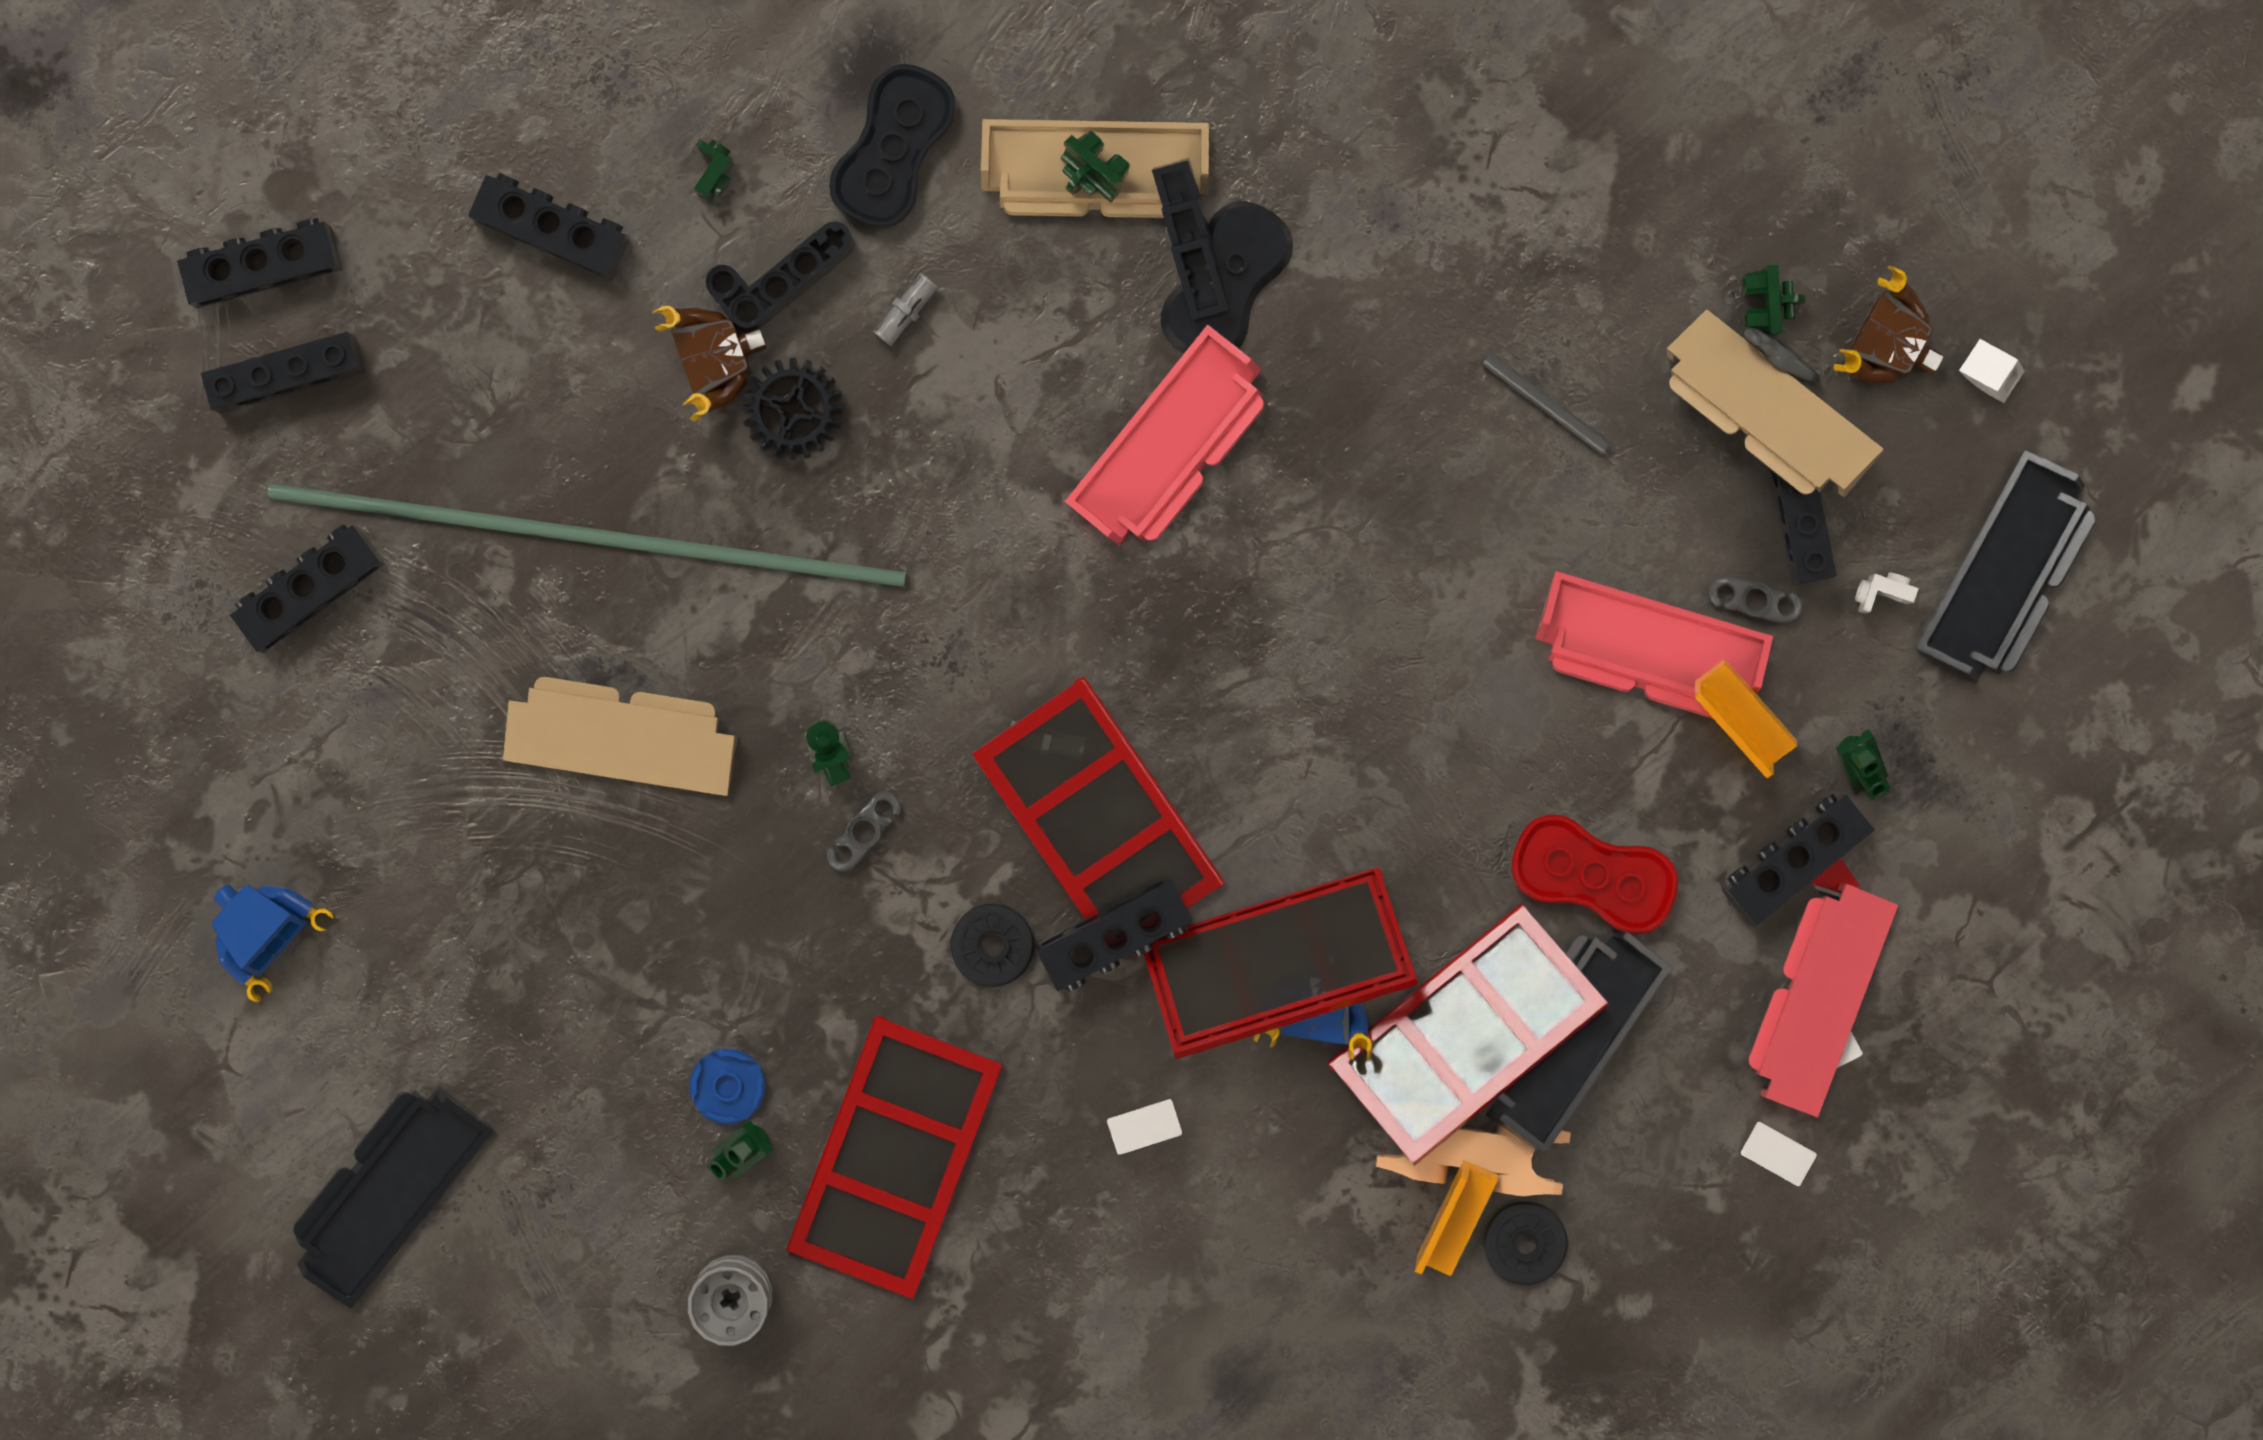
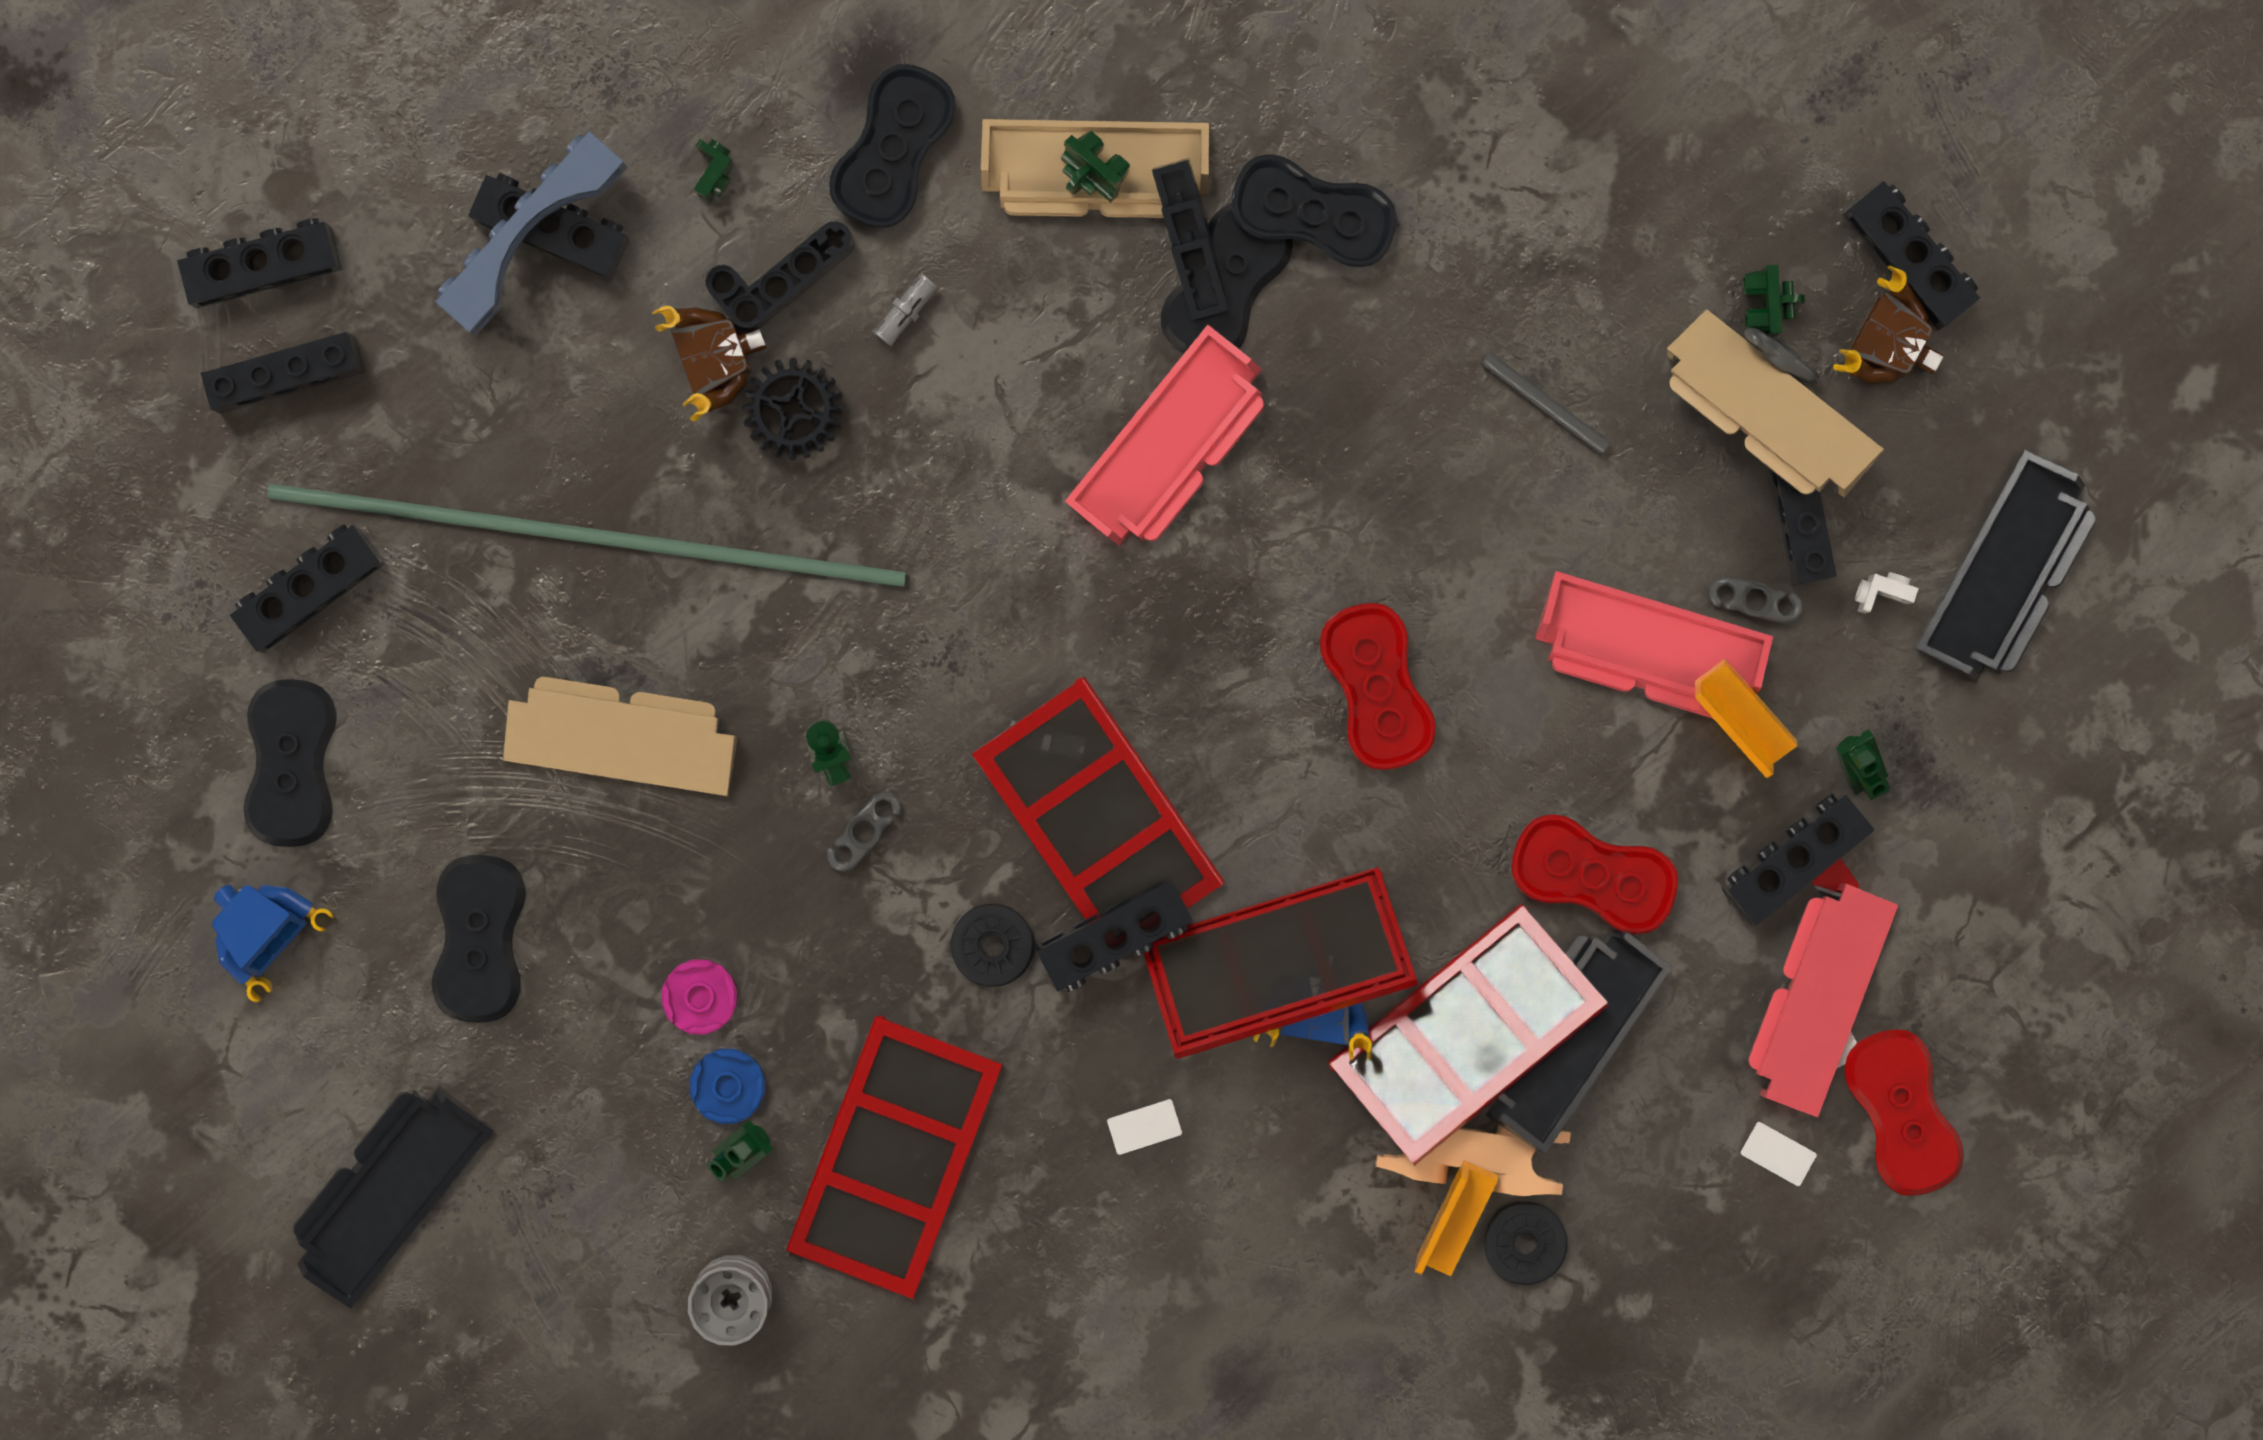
(290, 733): none -> black plate
(477, 967): none -> black plate
(582, 174): none -> sand blue arch
(699, 996): none -> dark pink tile
(1285, 202): none -> black plate
(1386, 714): none -> red plate
(1891, 248): none -> black brick
(1894, 1084): none -> red plate
(1992, 370): white brick -> none

